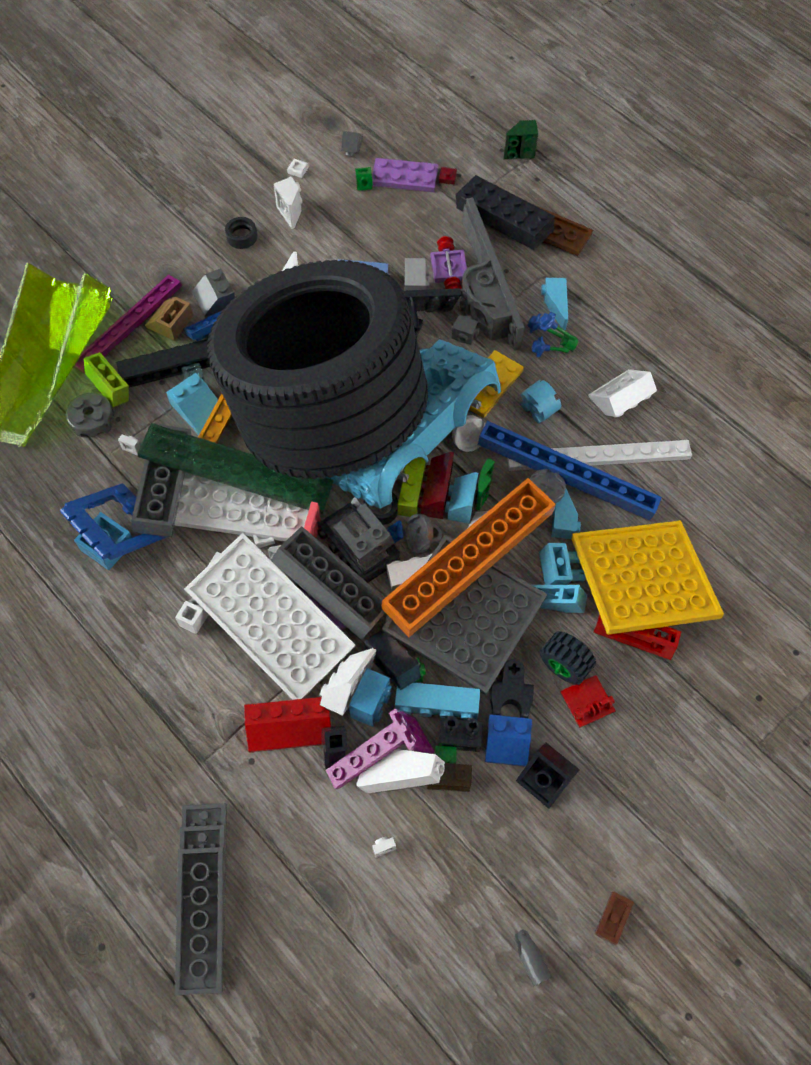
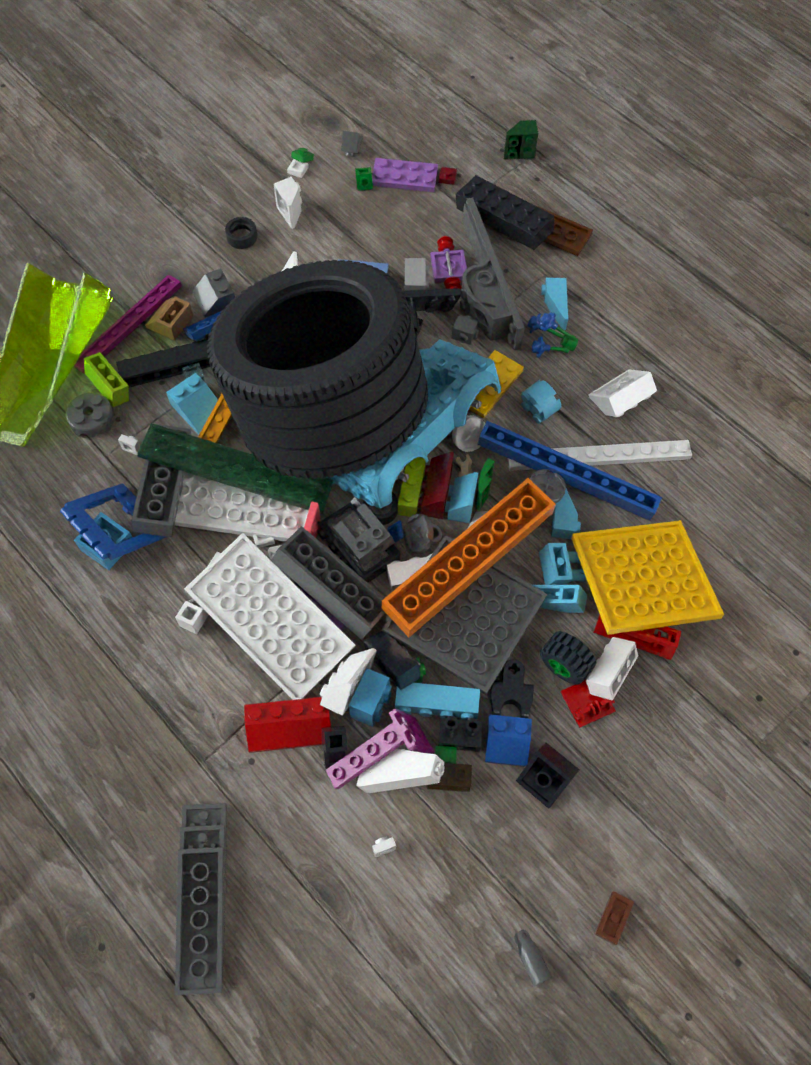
(302, 155): none -> green plate
(465, 466): none -> tan plate
(612, 668): none -> white brick

